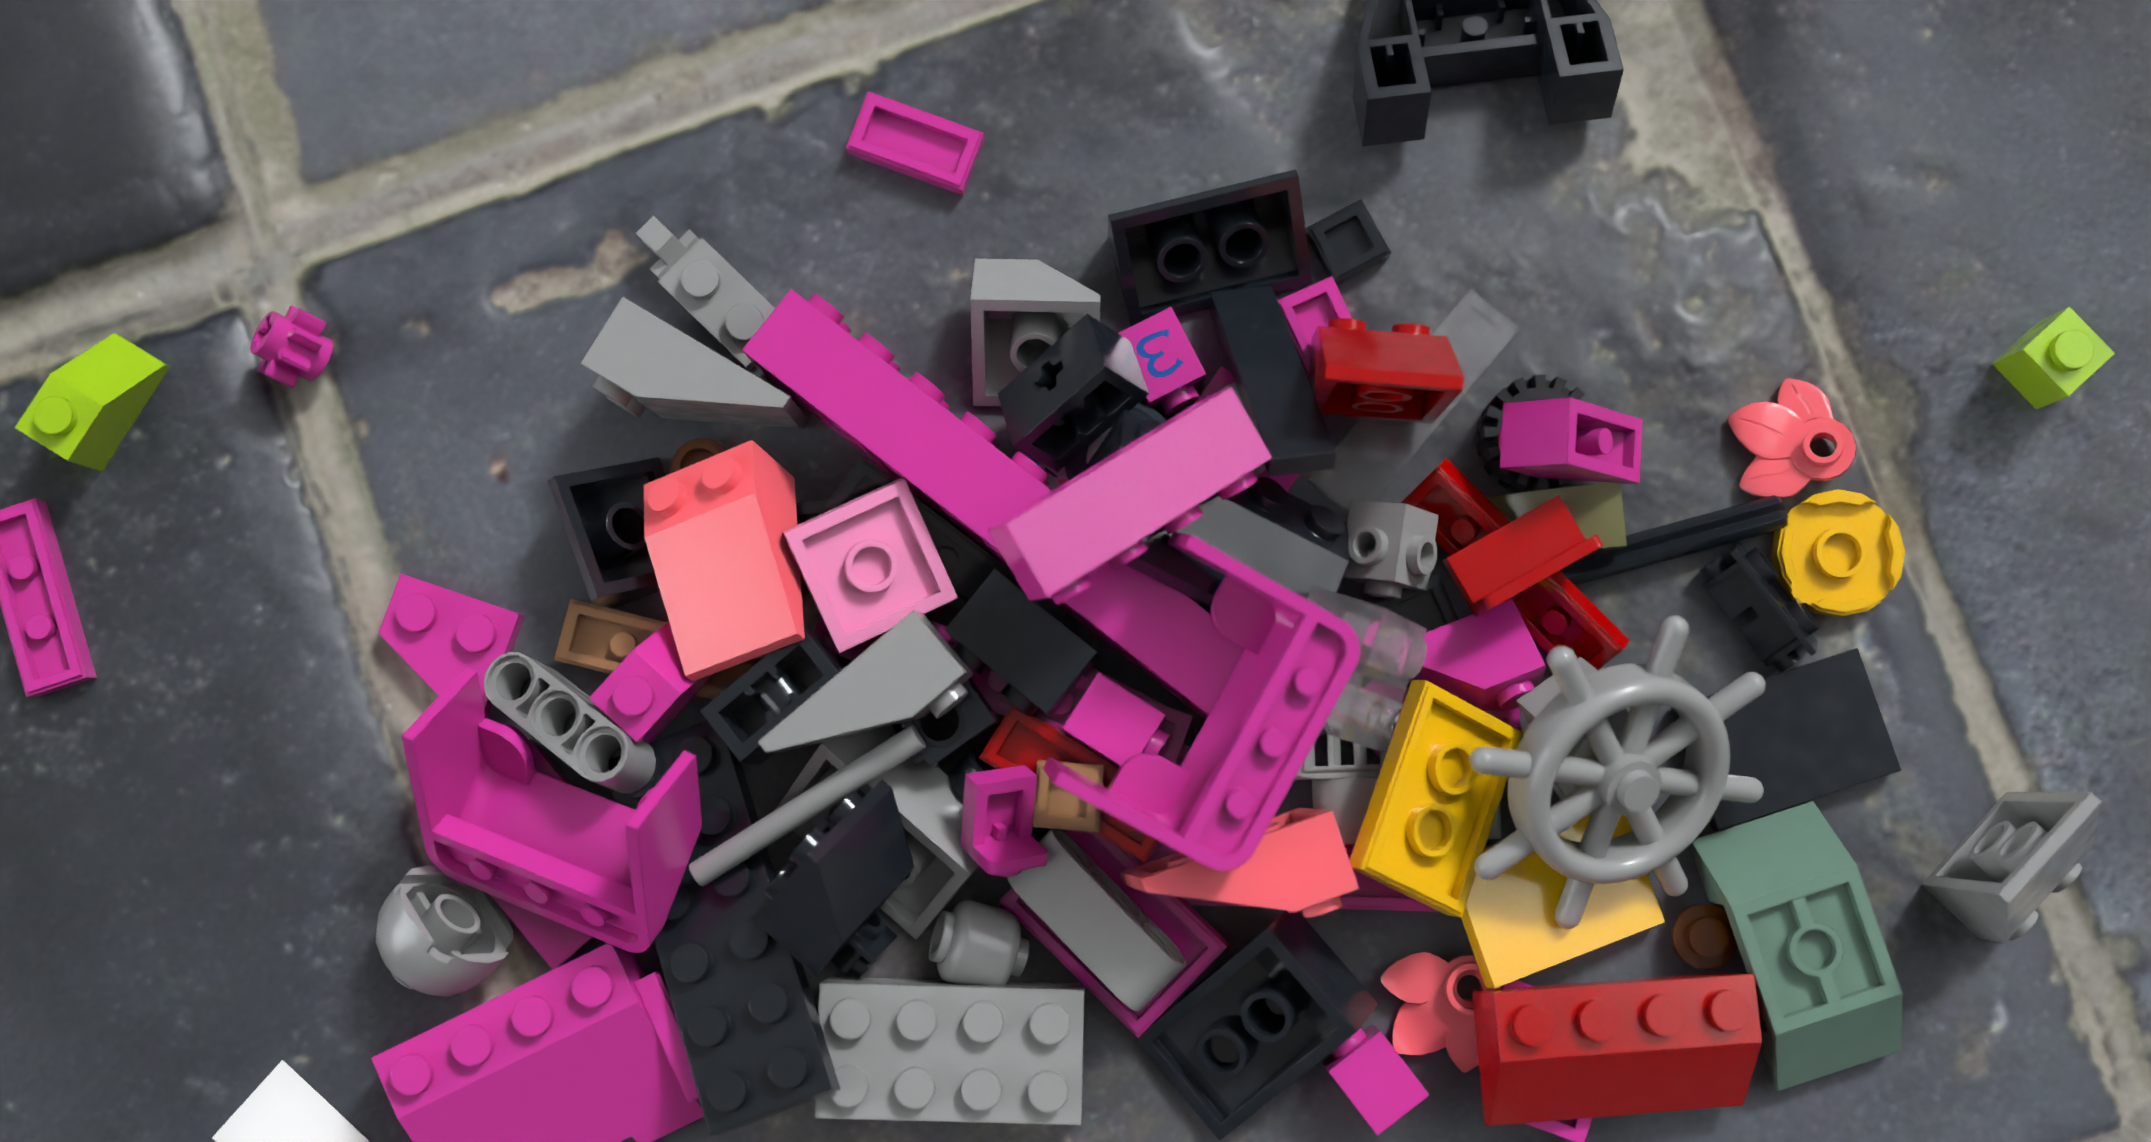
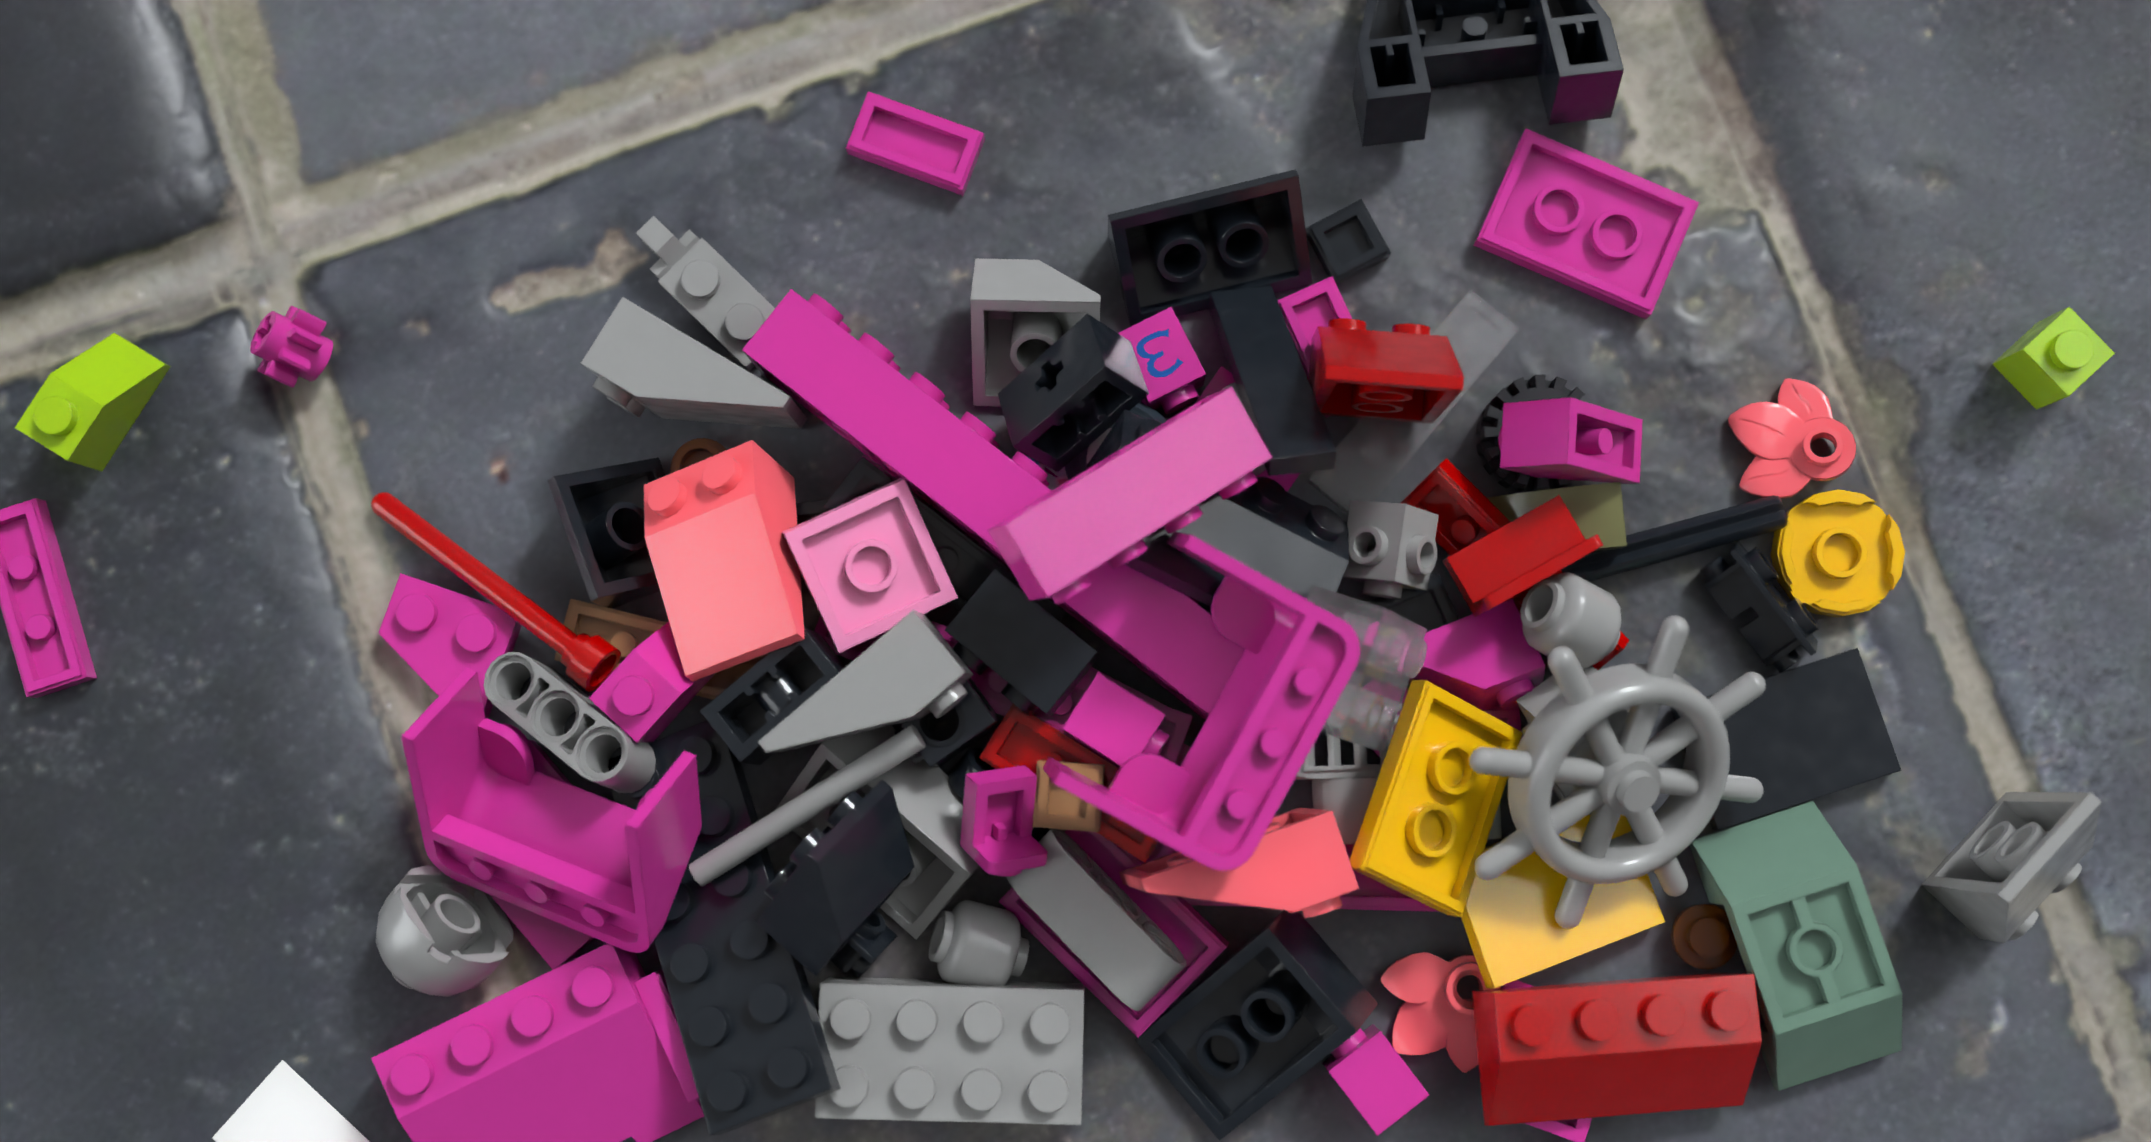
(586, 657): none -> red piece
(1573, 615): none -> light grey head
(1586, 224): none -> dark pink tile

